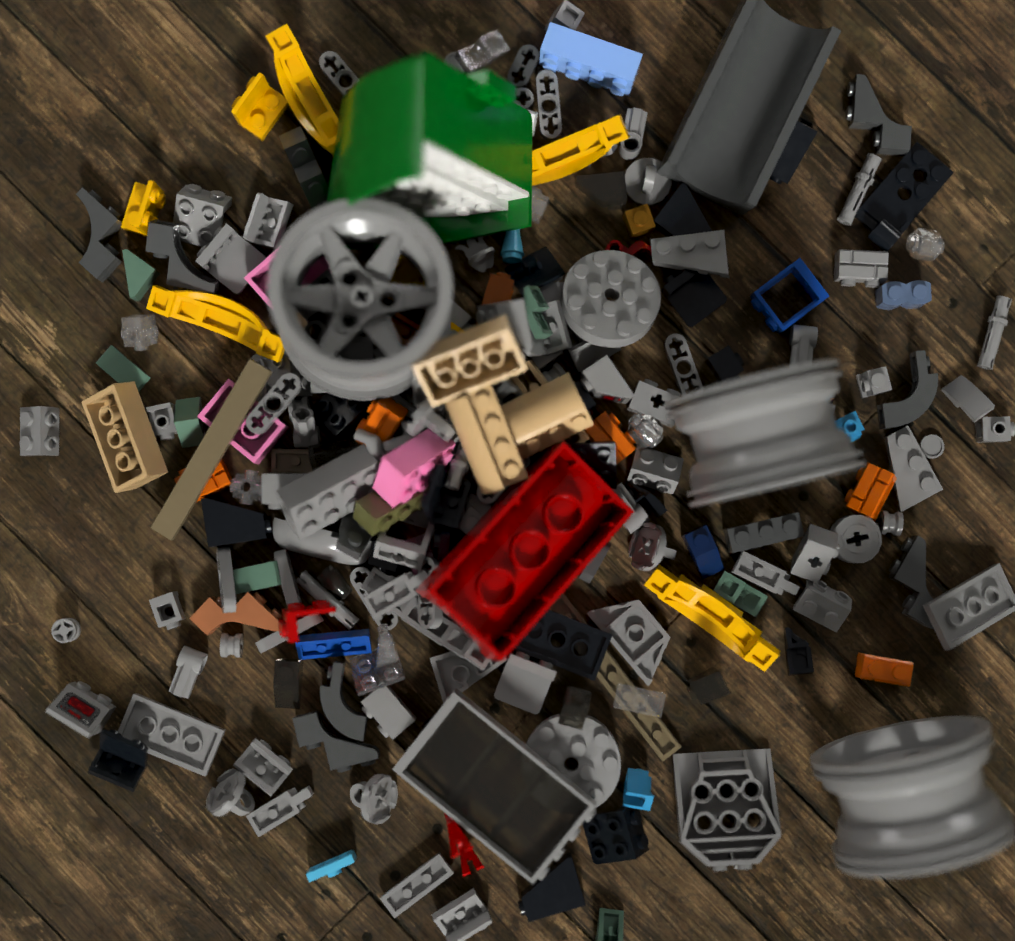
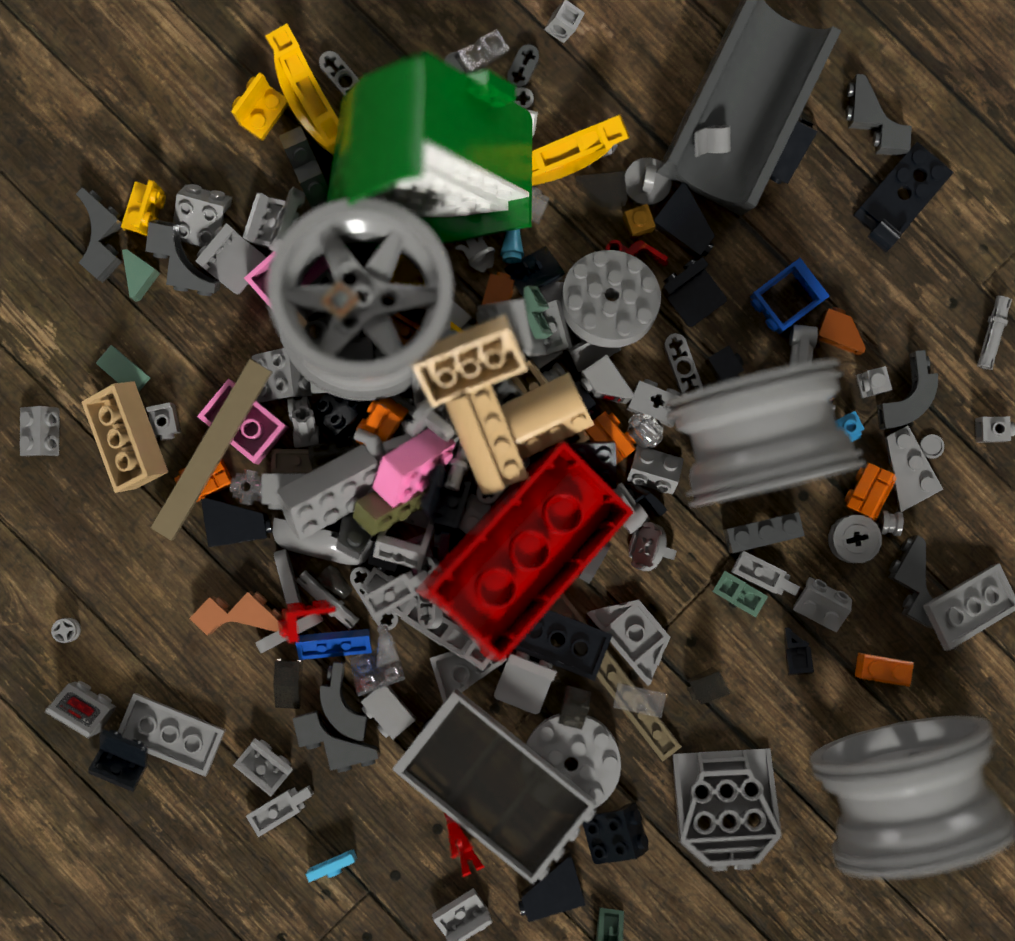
(139, 331): clear brick -> none
(159, 607): light grey brick -> none
(188, 426): sand green slope -> none
(190, 664): light grey piece -> none
(218, 315): yellow piece -> none
(226, 579): light grey beam -> none
(228, 794): light grey tile -> none
(231, 645): light grey wheel -> none
(256, 577): sand green slope -> none
(287, 217): none -> light grey hinge
(291, 394): light grey beam -> none
(339, 300): none -> tile
(377, 798): light grey tile -> none
(417, 885): light grey plate -> none
(543, 123): light grey beam -> none
(589, 59): light blue piece -> none
(635, 125): light grey piece -> none
(637, 790): dark azure window -> none
(696, 252): light grey wing -> none
(703, 551): dark blue slope -> none
(713, 140): none -> light grey panel
(713, 615): yellow piece -> none
(814, 553): light grey brick -> none
(840, 331): none -> dark orange slope
(861, 267): light grey brick -> none
(863, 181): light grey pin -> none
(905, 295): sand blue brick -> none
(925, 244): clear head -> none
(968, 398): light grey slope -> none

